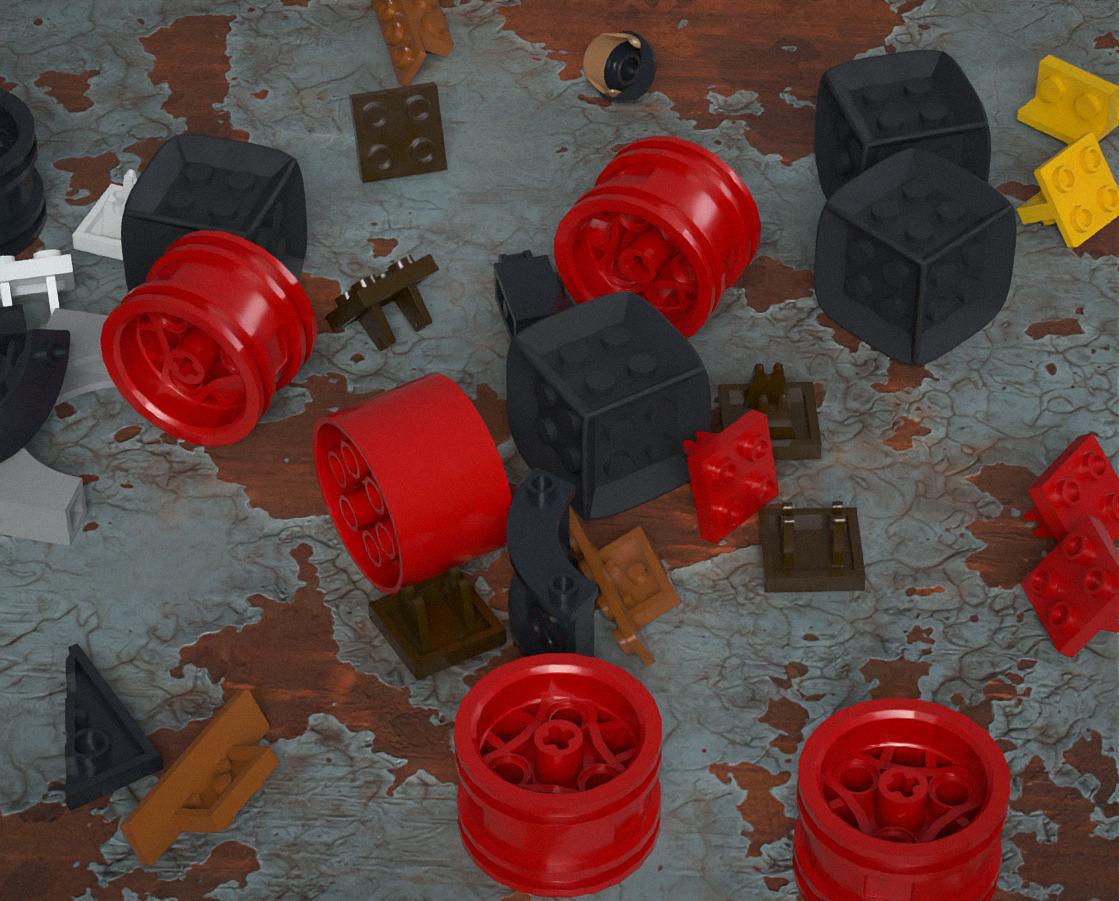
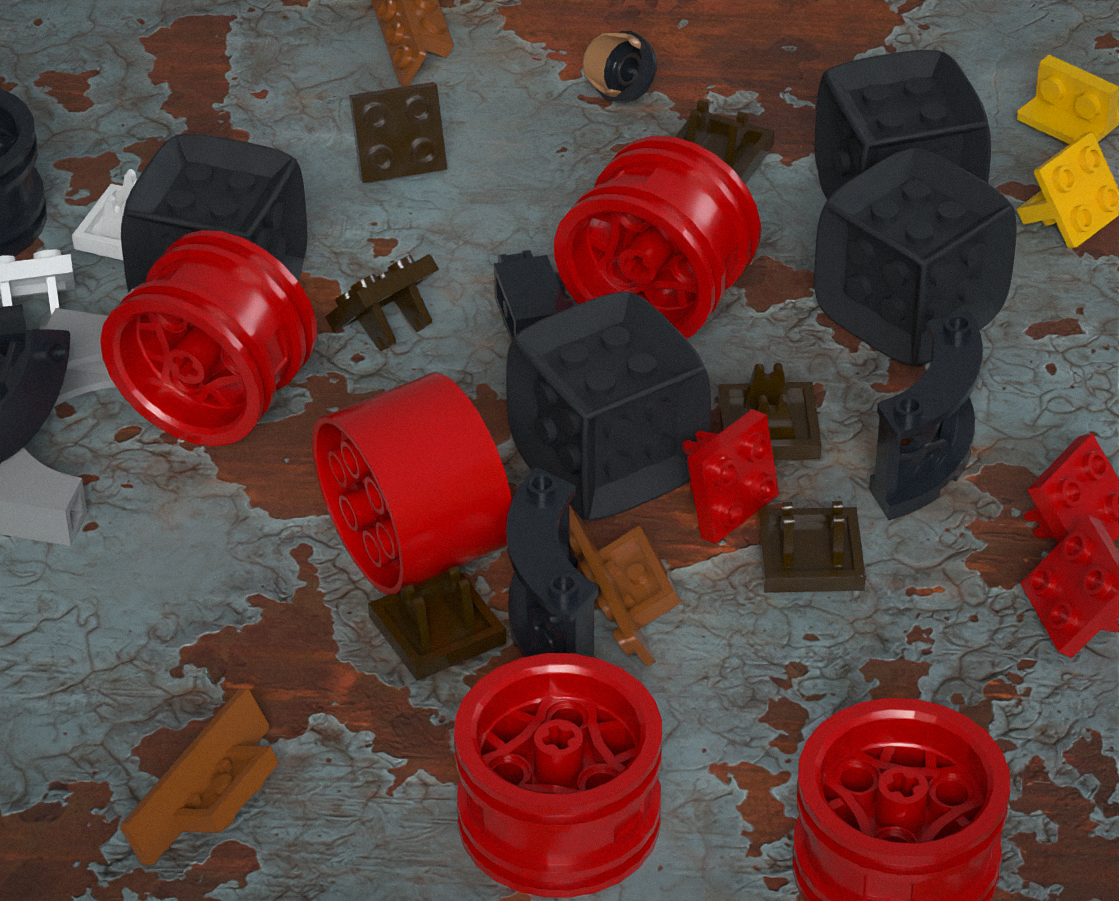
(102, 739): black wing -> none
(733, 141): none -> dark brown plate
(934, 416): none -> black fence

